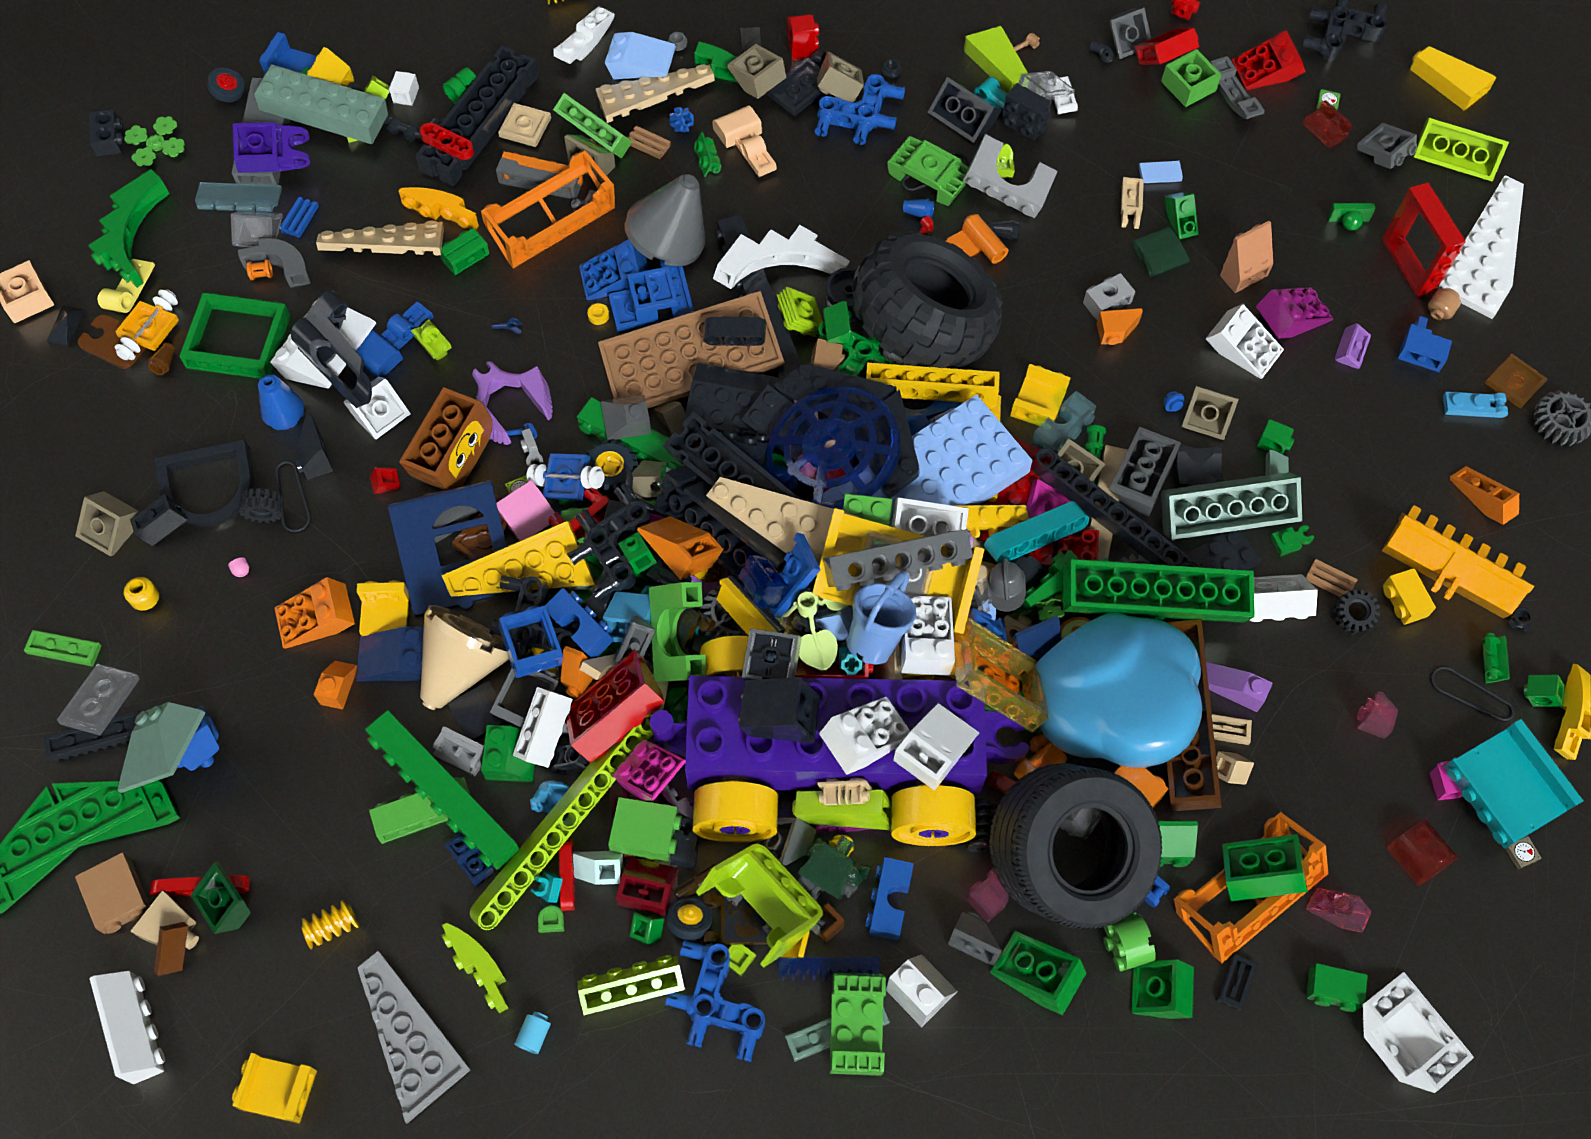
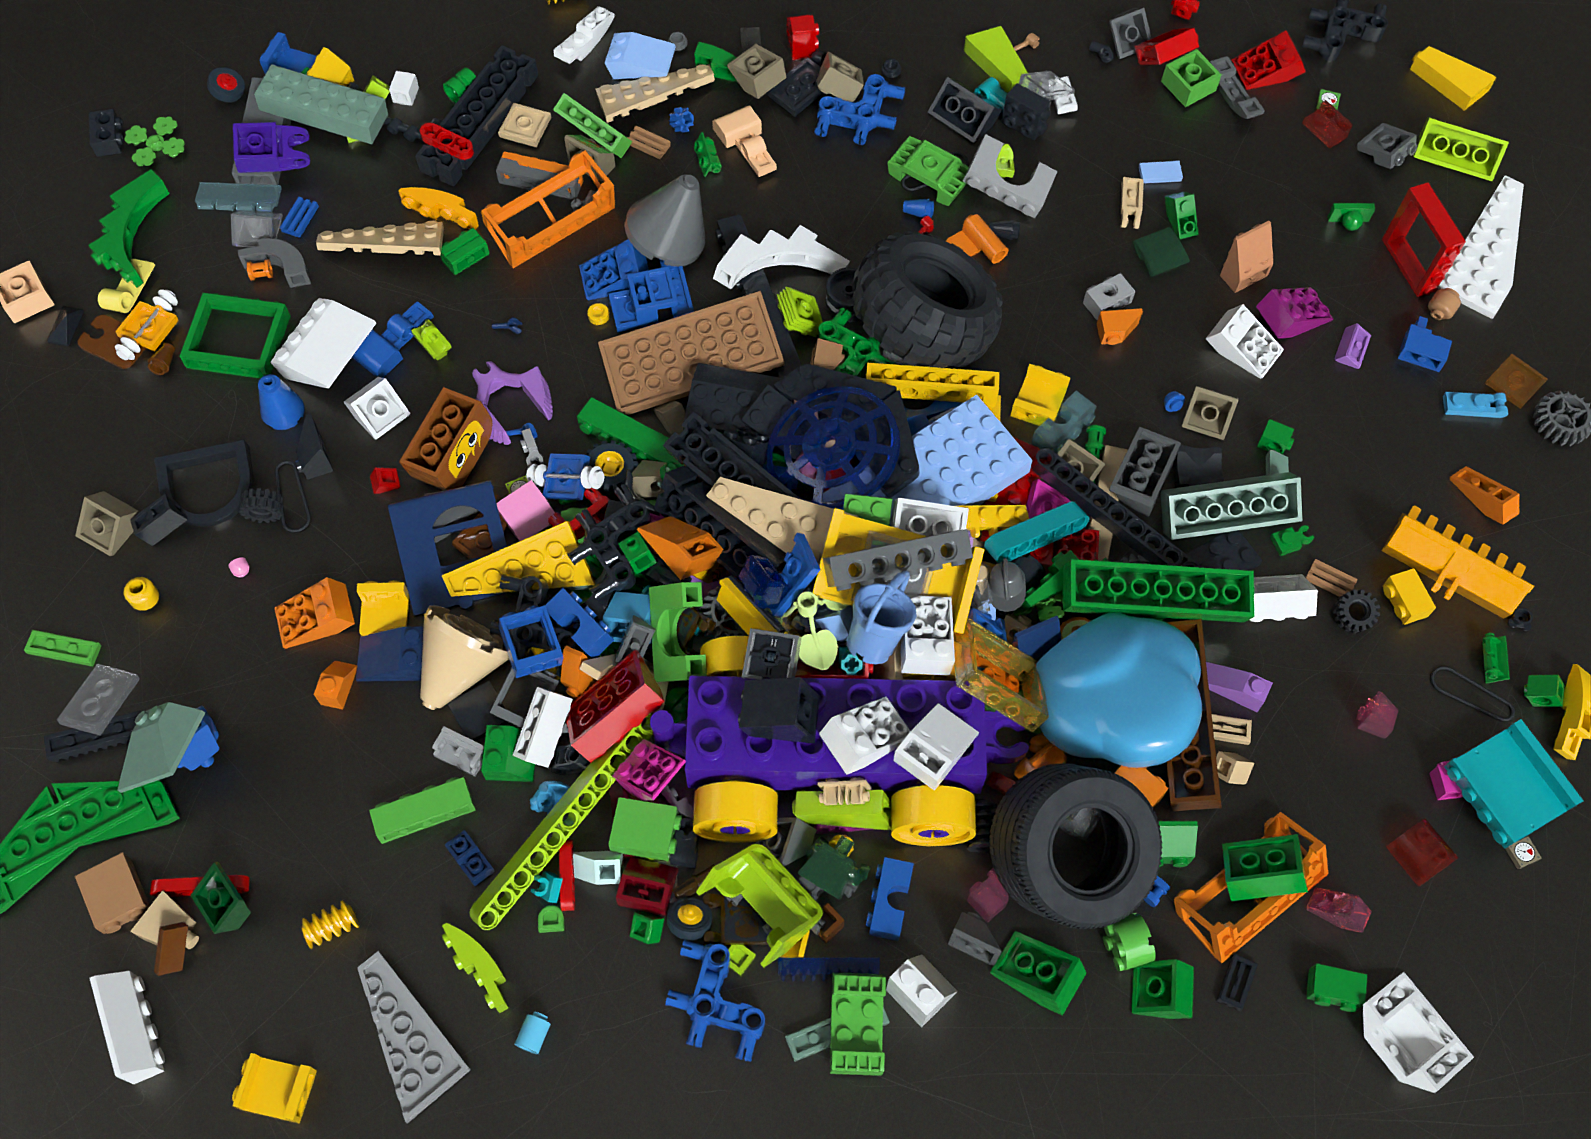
(321, 340): black panel -> none
(442, 790): green brick -> none
(626, 417): dark grey slope -> none
(630, 984): lime brick -> none
(735, 331): black beam -> none
(837, 323): green slope -> none

